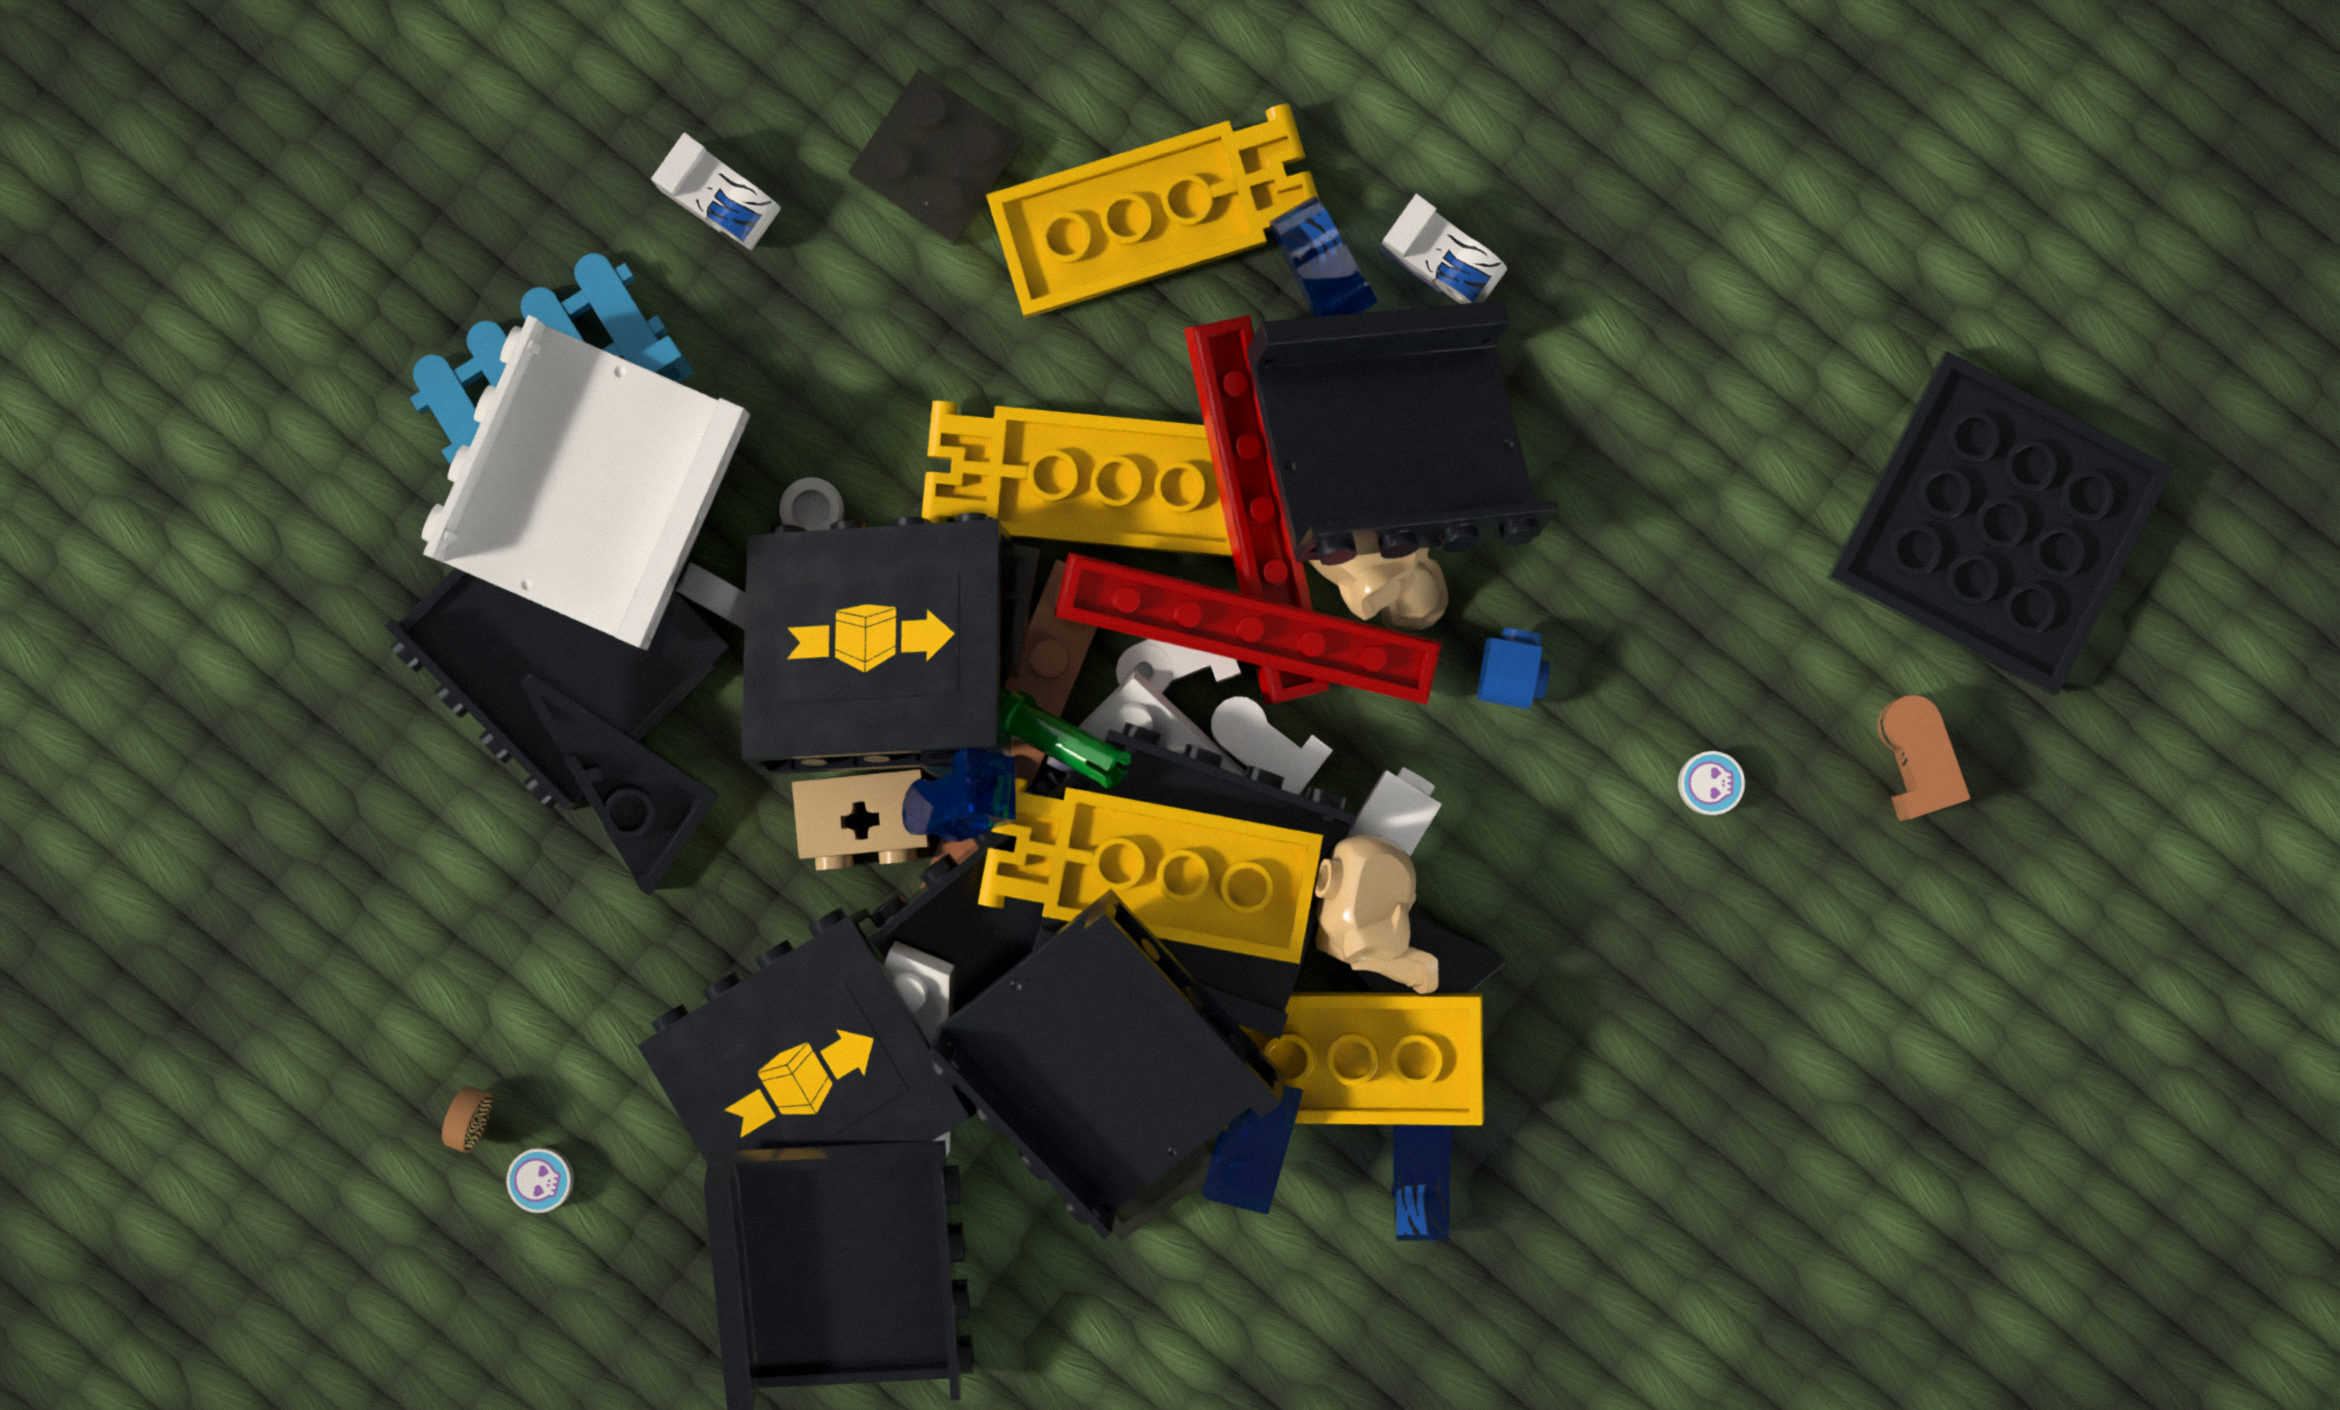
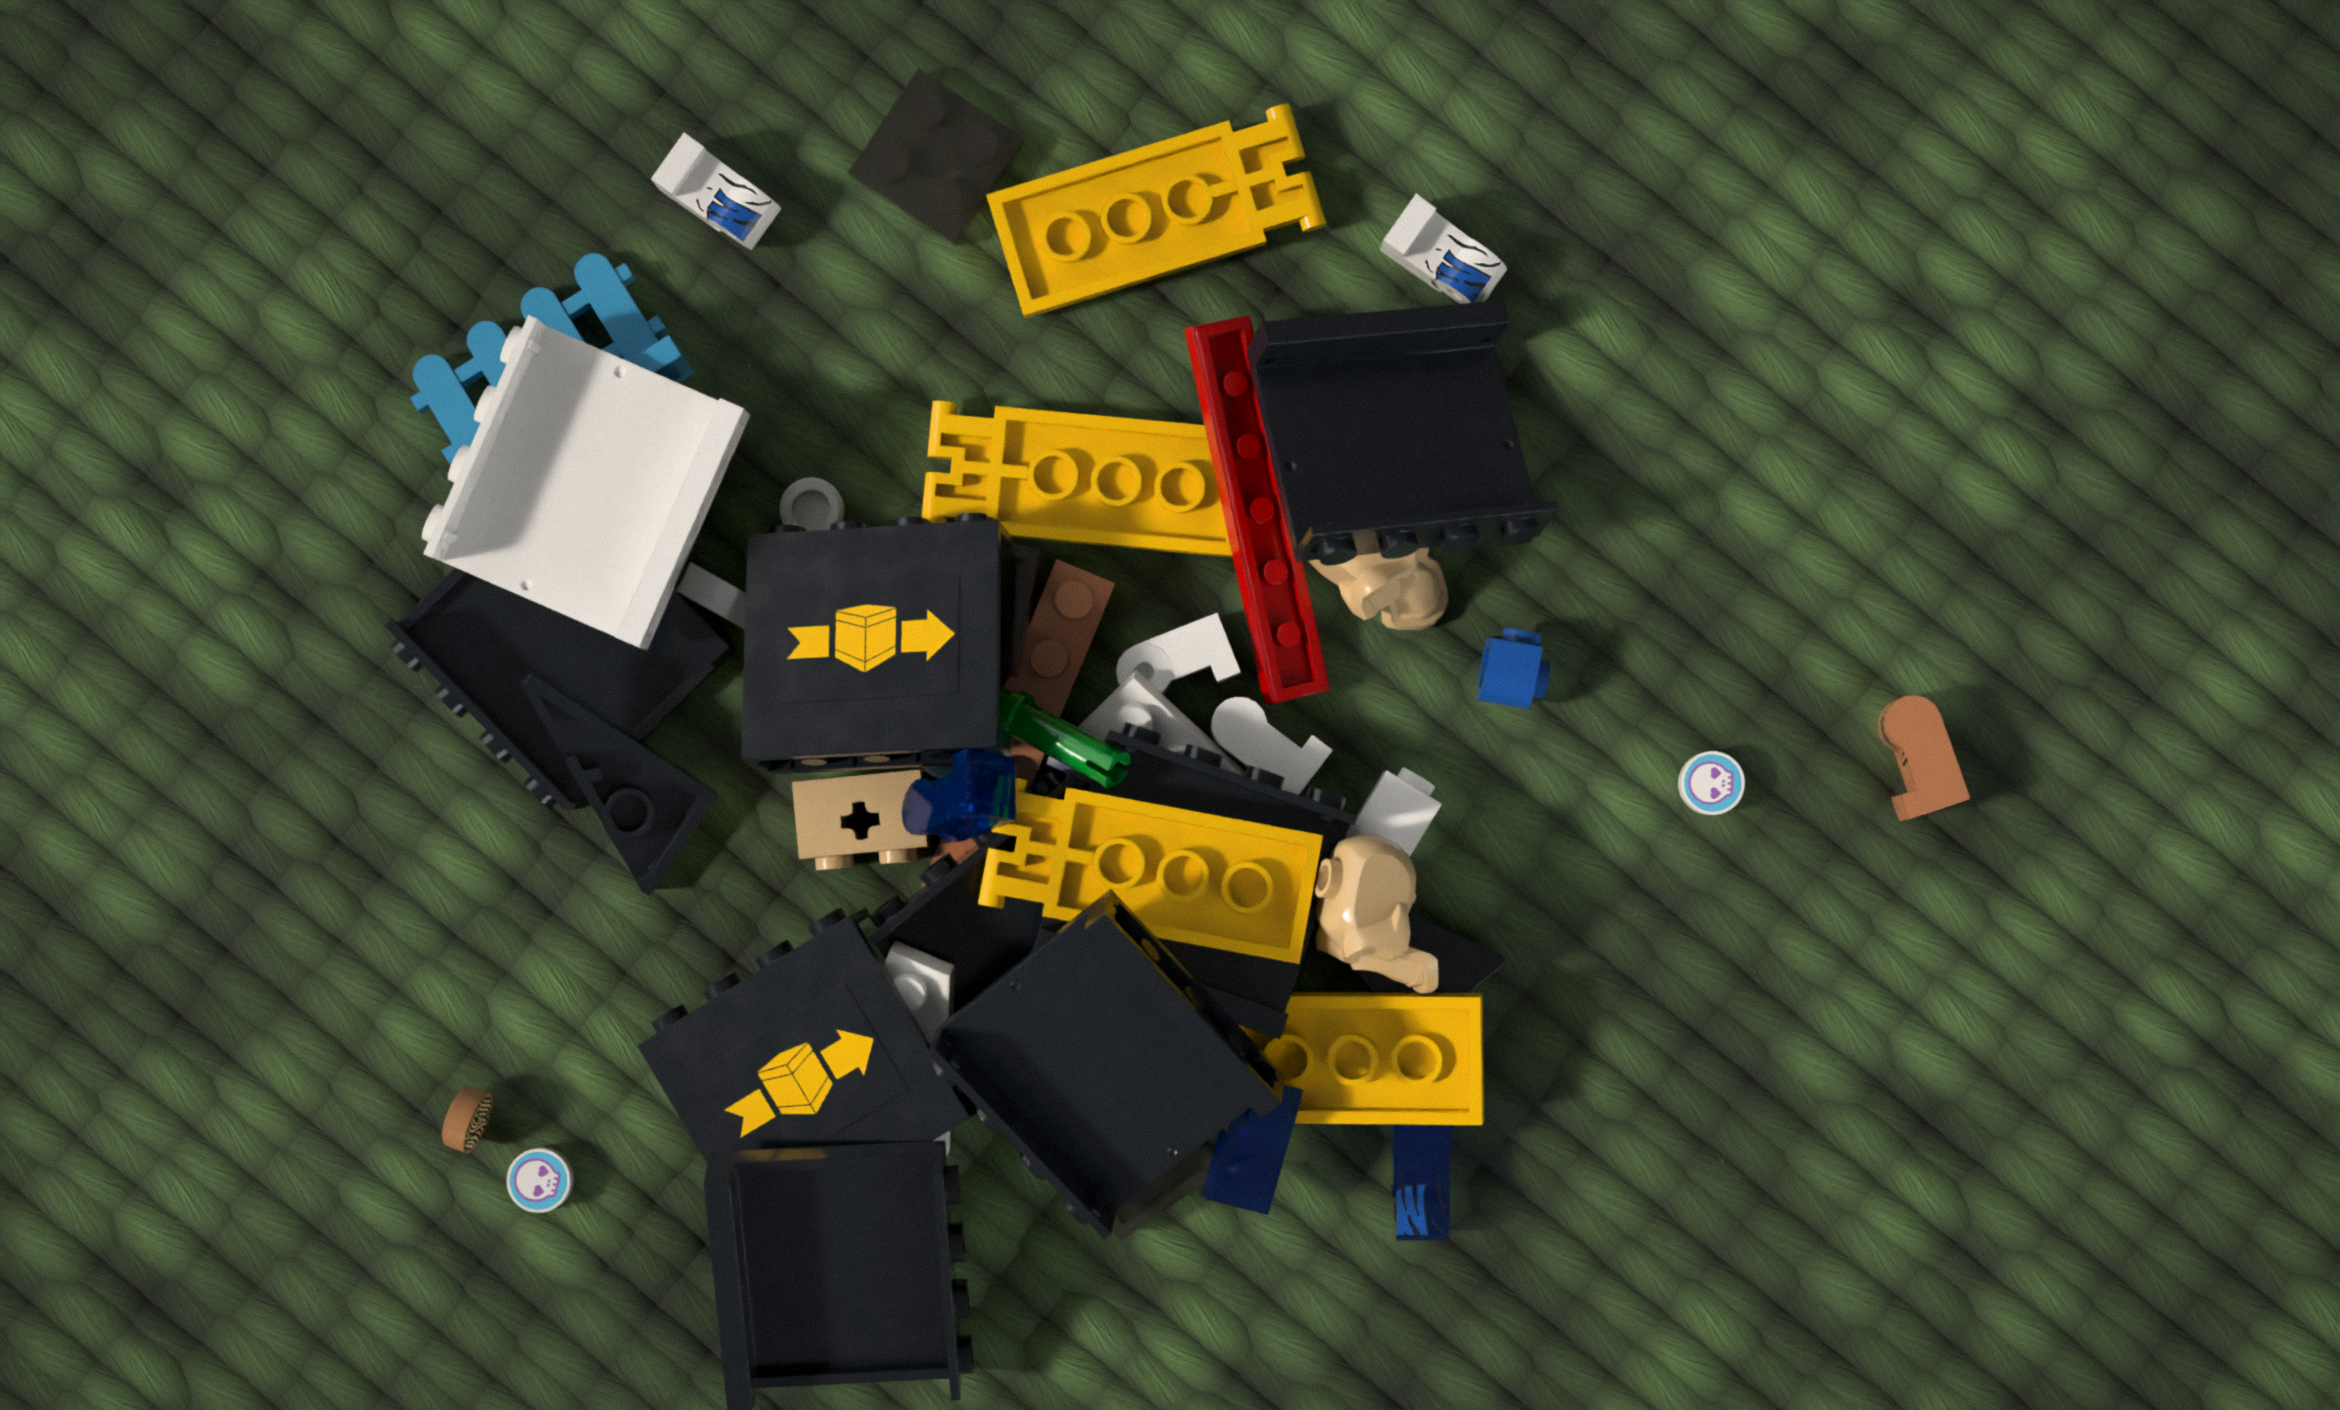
(1247, 628): red tile -> none
(1321, 261): clear blue leg -> none
(2000, 523): black plate -> none

